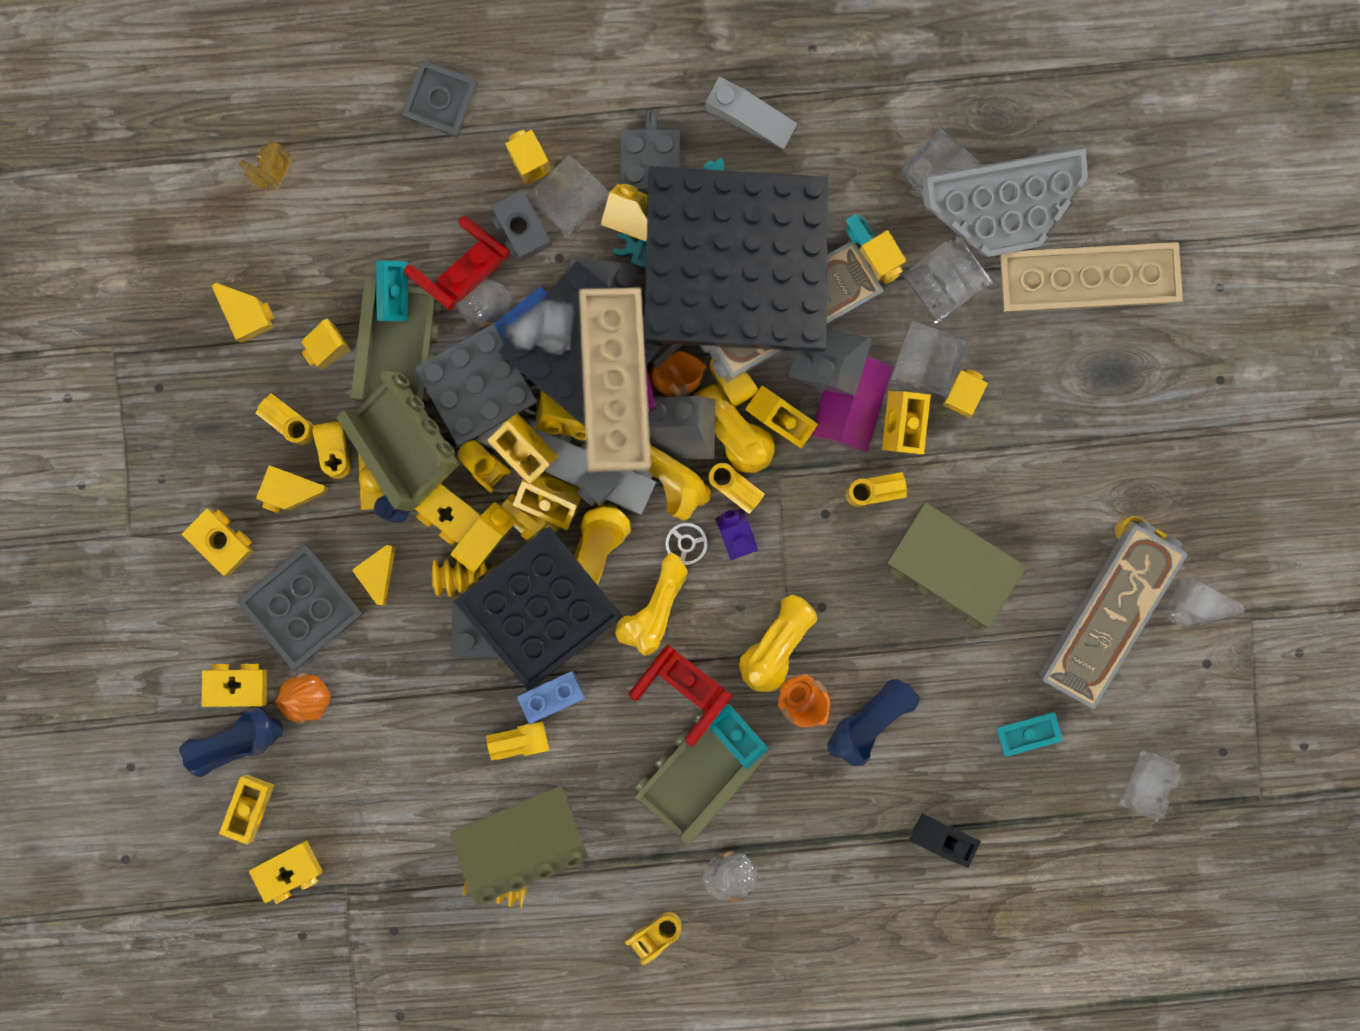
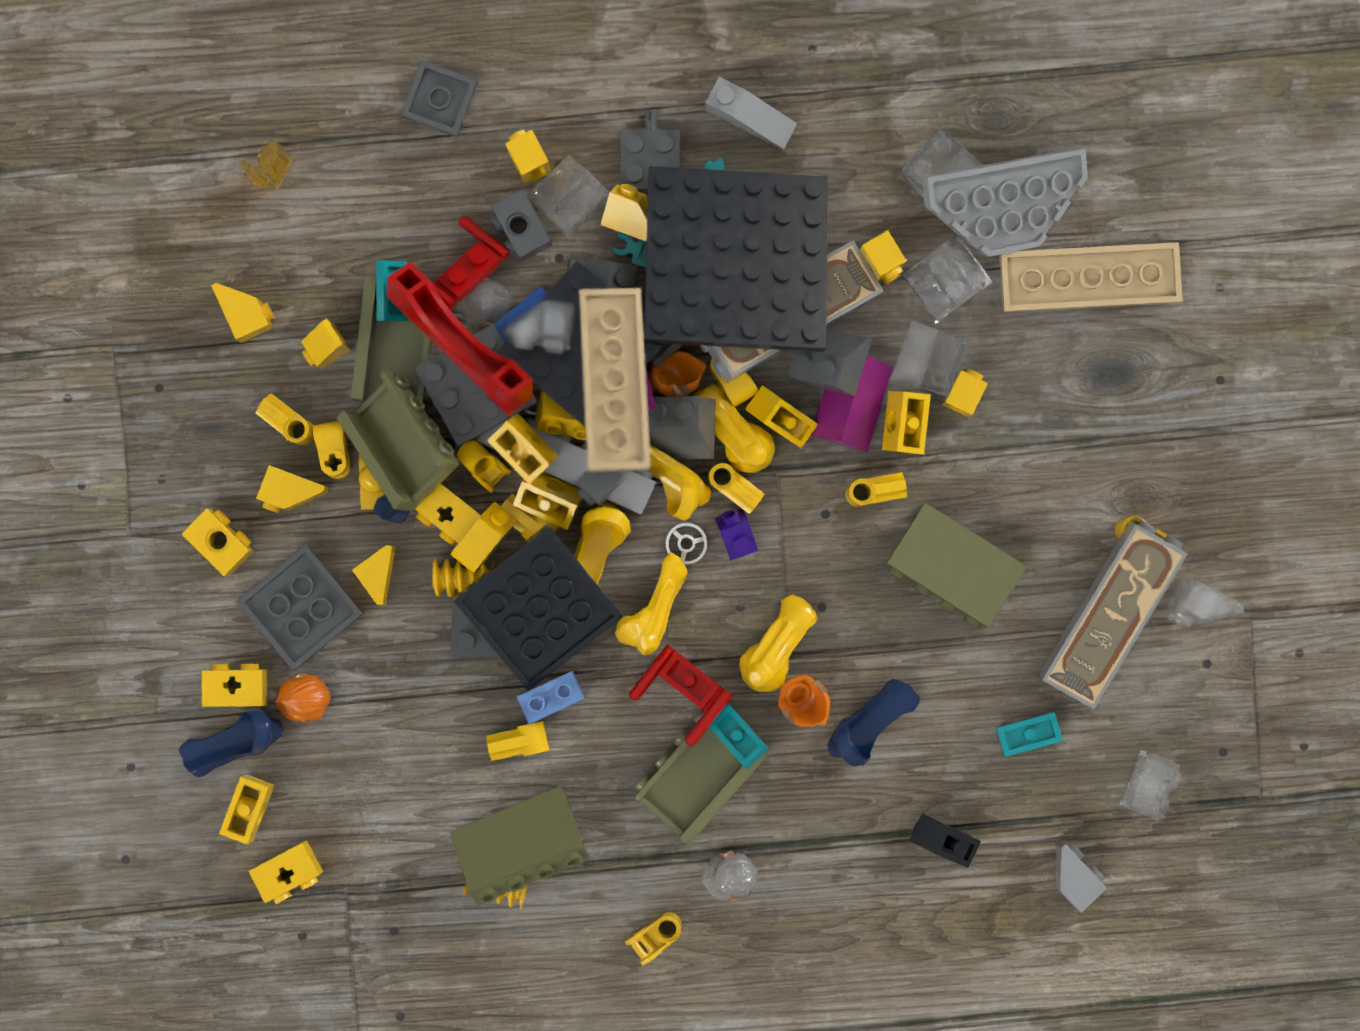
(488, 370): none -> red arch
(859, 230): teal plate -> none
(1074, 879): none -> light grey slope

